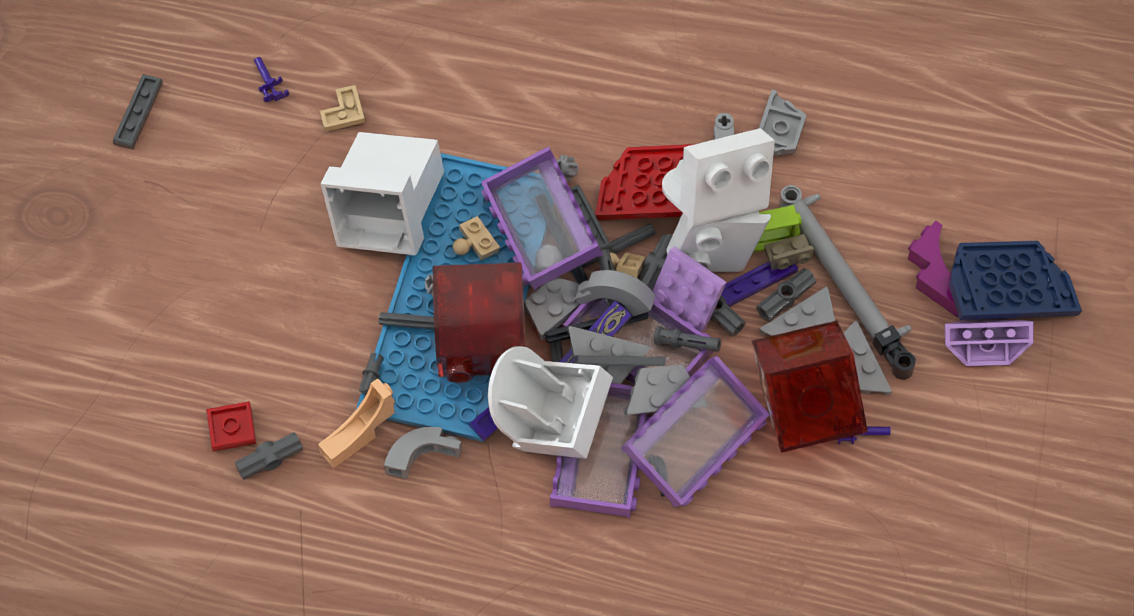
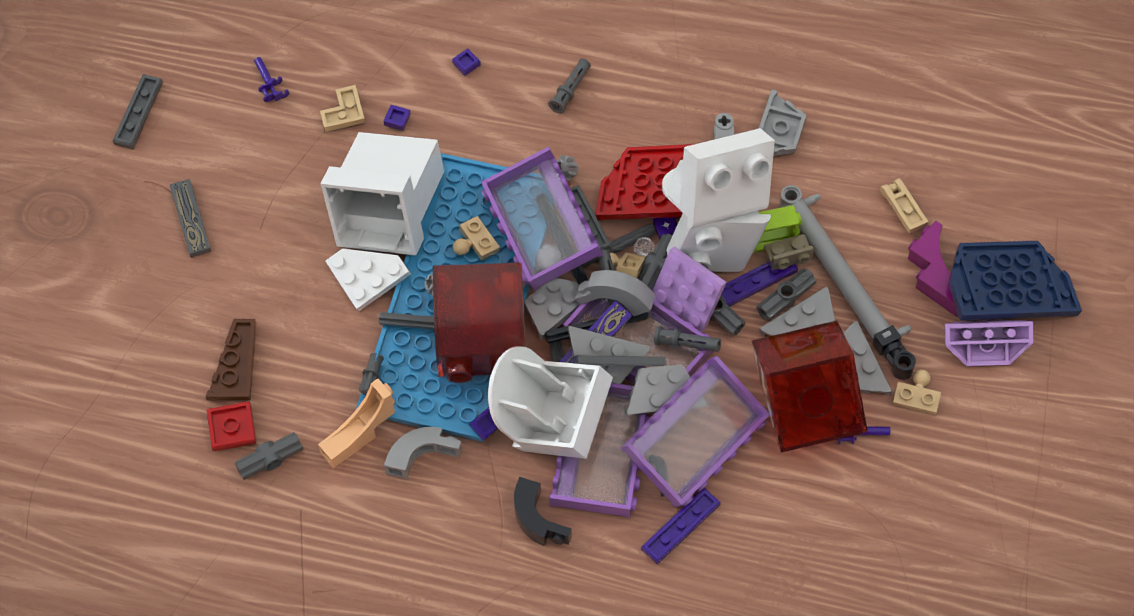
(190, 218): none -> tile
(235, 364): none -> reddish brown wing
(366, 274): none -> white plate
(397, 117): none -> dark purple plate
(466, 62): none -> dark purple tile
(529, 520): none -> black arch
(566, 91): none -> dark grey pin
(643, 246): none -> clear plate
(664, 226): none -> dark purple tile
(680, 526): none -> dark purple tile
(904, 206): none -> tan plate
(917, 396): none -> tan plate

